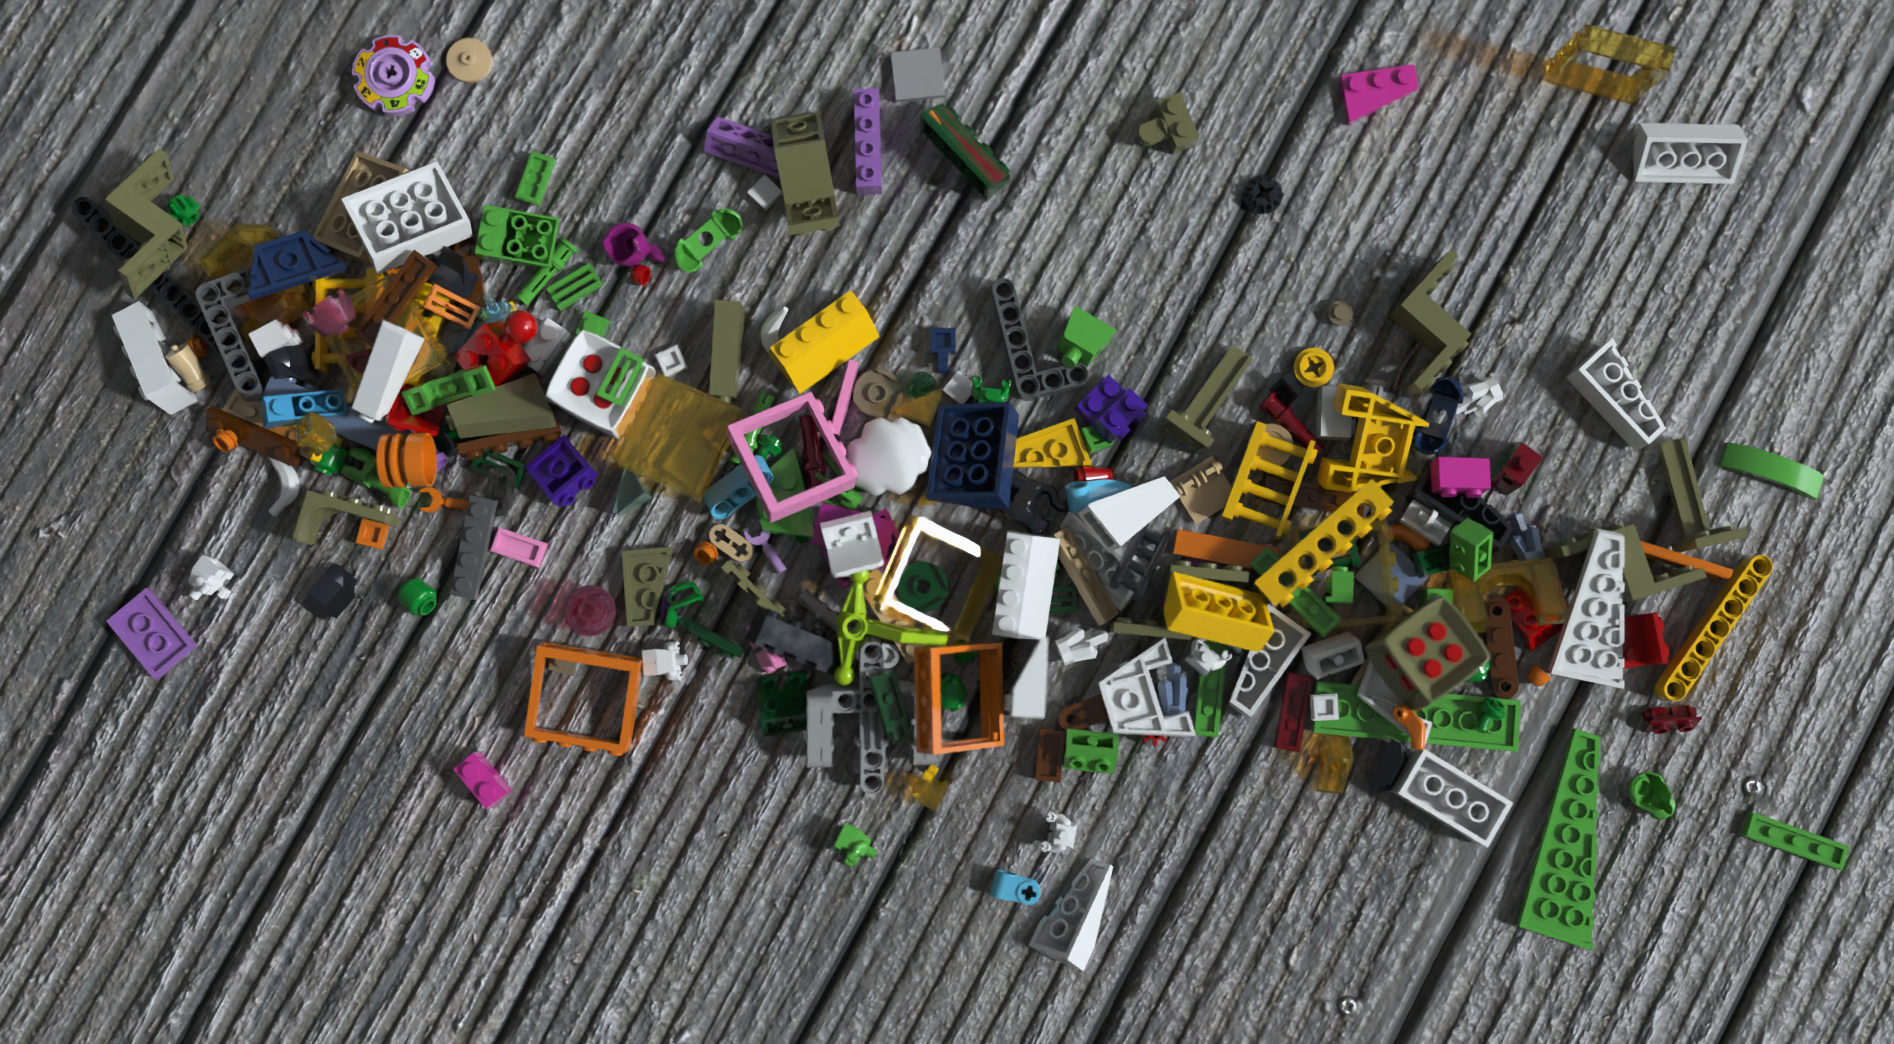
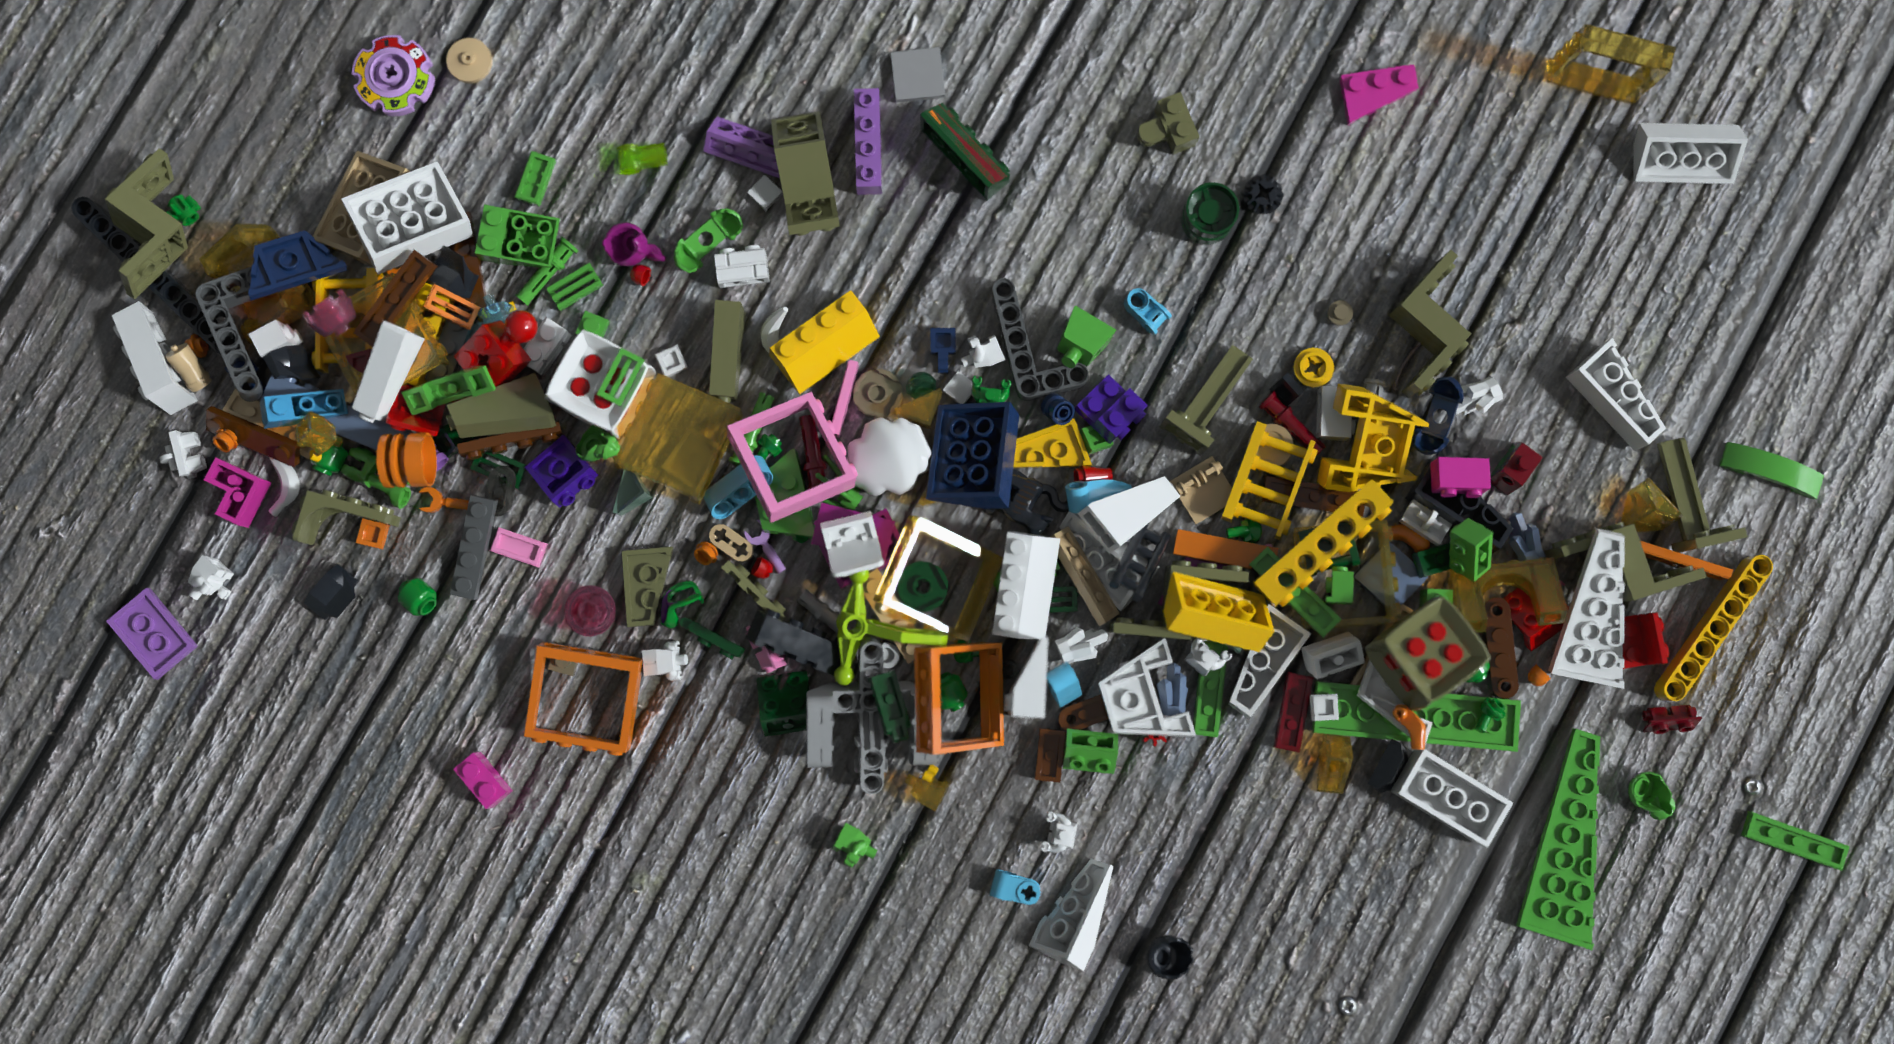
(179, 454): none -> white hips
(243, 491): none -> dark pink brick
(597, 444): none -> bright green hair
(635, 158): none -> clear neon green piece
(741, 266): none -> white brick
(762, 568): none -> red hinge
(983, 354): none -> white piece
(1057, 409): none -> dark blue wheel
(1063, 684): none -> medium azure beam
(1147, 311): none -> medium azure piece
(1169, 957): none -> black hair
(1209, 213): none -> dark green wheel
(1249, 531): none -> green plate
(1649, 508): none -> clear yellow slope

